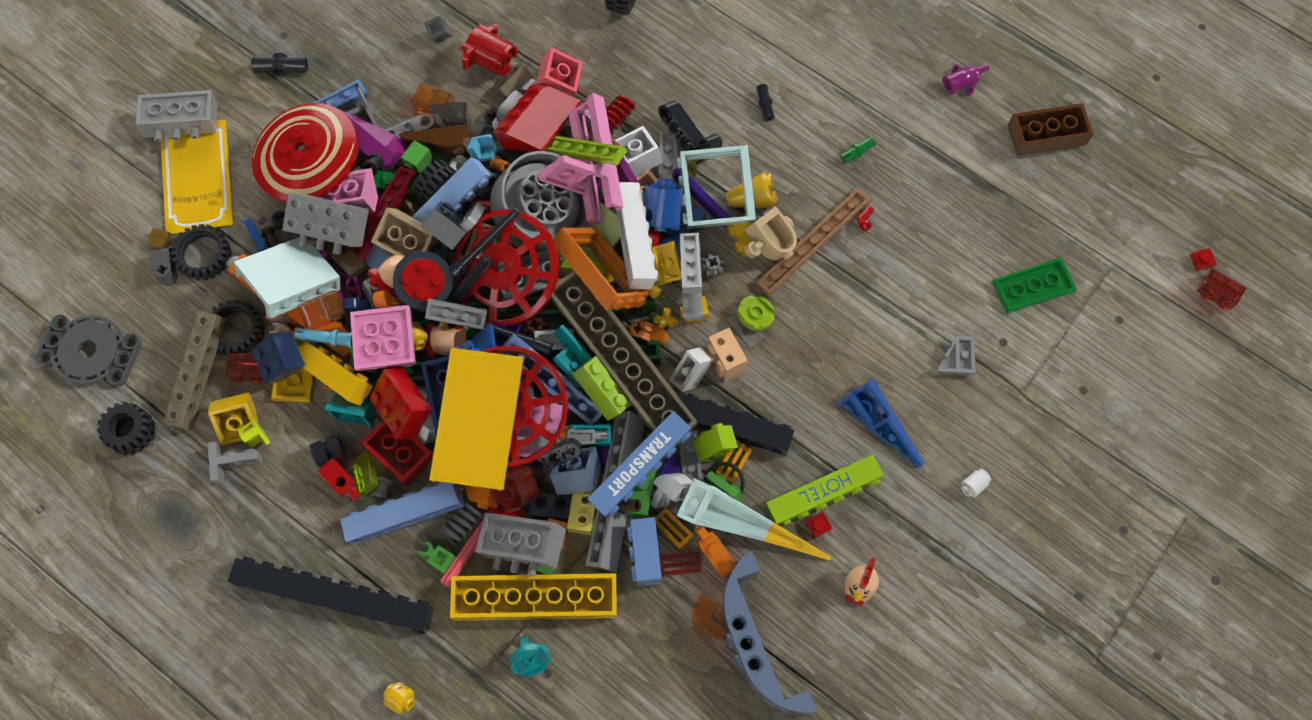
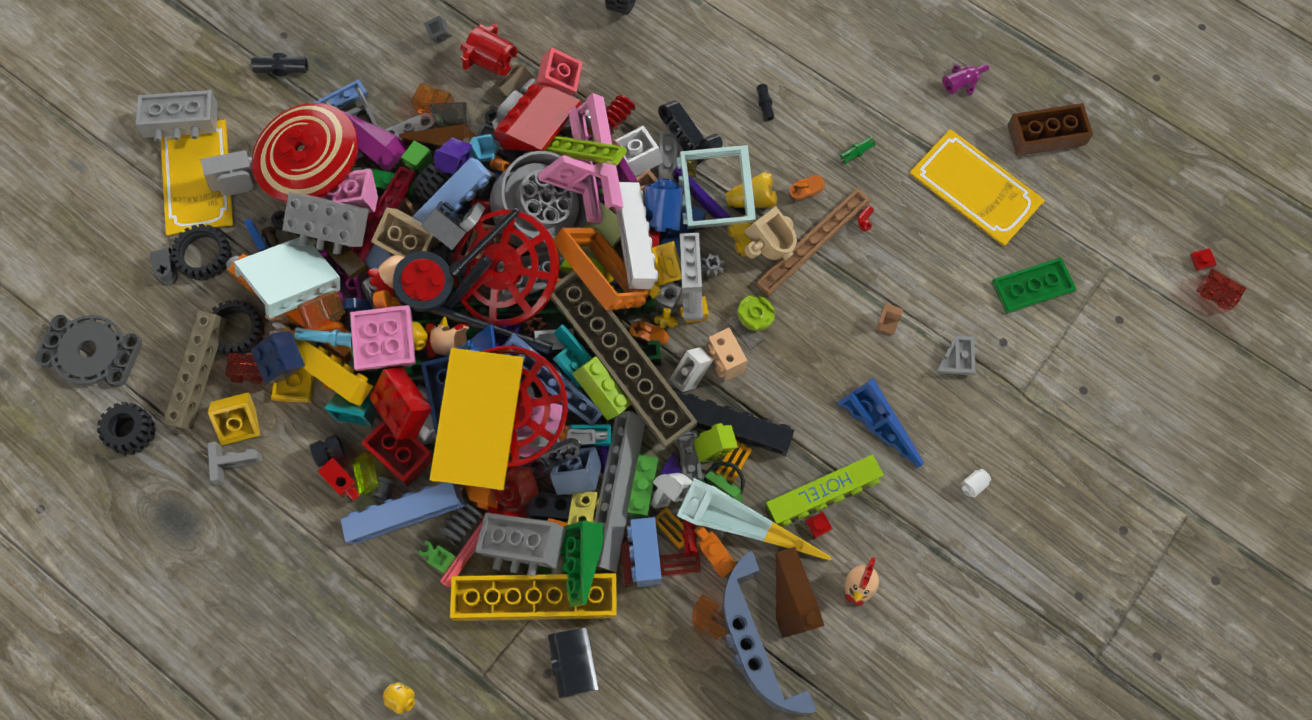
(159, 239): pearl gold tile -> none
(229, 173): none -> light grey brick
(253, 434): neon yellow panel -> none
(331, 595): black brick -> none
(374, 163): black bush -> none
(452, 155): none -> dark purple brick
(455, 314): light grey tile -> none
(529, 658): teal tile -> none
(572, 662): none -> black panel
(581, 554): none -> green wedge
(626, 565): none -> clear red tile
(630, 505): dark brown pin -> none
(640, 464): medium blue brick -> none
(663, 302): none -> light grey brick
(689, 538): none -> red pin
(795, 600): none -> reddish brown wedge
(807, 187): none -> orange piece
(889, 319): none -> medium nougat panel
(977, 187): none -> yellow piece

